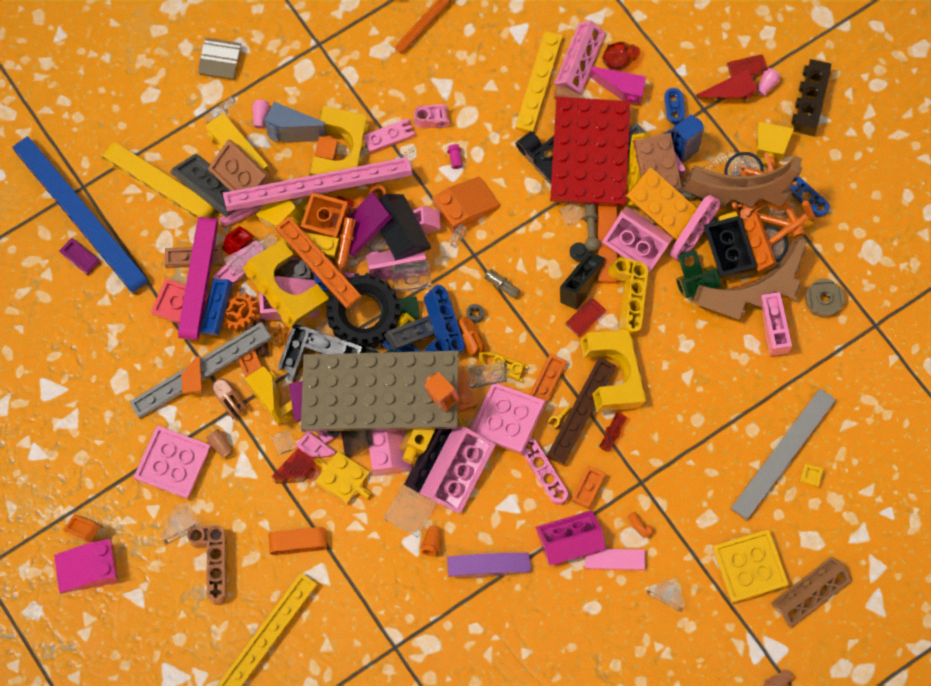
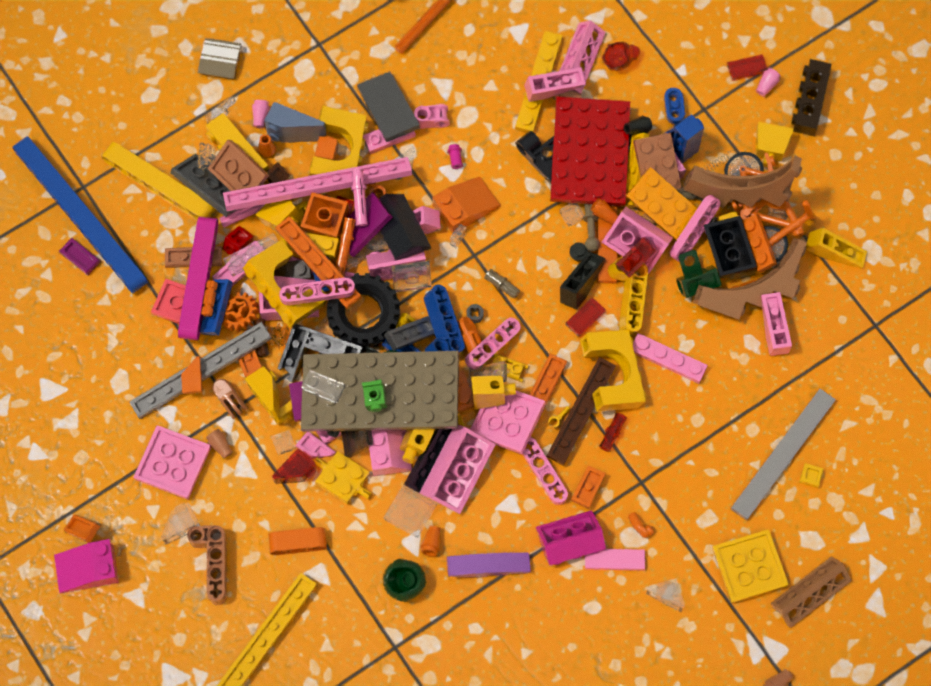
(206, 155): none -> clear tile
(209, 298): none -> orange axle
(266, 146): none -> orange cone
(277, 173): none -> reddish brown plate
(317, 293): none -> bright pink beam
(323, 386): none -> clear tile
(359, 196): none -> bright pink pin
(371, 388): none -> bright green brick
(388, 106): none -> dark grey tile
(404, 580): none -> dark green hair
(410, 306): dark green slope -> none
(441, 391): orange brick -> none
(490, 391): none -> yellow torso
(492, 343): none -> bright pink beam
(553, 84): none -> bright pink slope
(604, 211): none -> orange cone
(621, 84): dark pink slope -> none
(637, 257): none -> clear red slope
(639, 125): none -> pearl dark grey cone
(669, 358): none -> bright pink plate
(732, 88): red slope -> none
(820, 201): blue beam -> none
(821, 308): dark tan plate -> none
(835, 248): none -> yellow slope

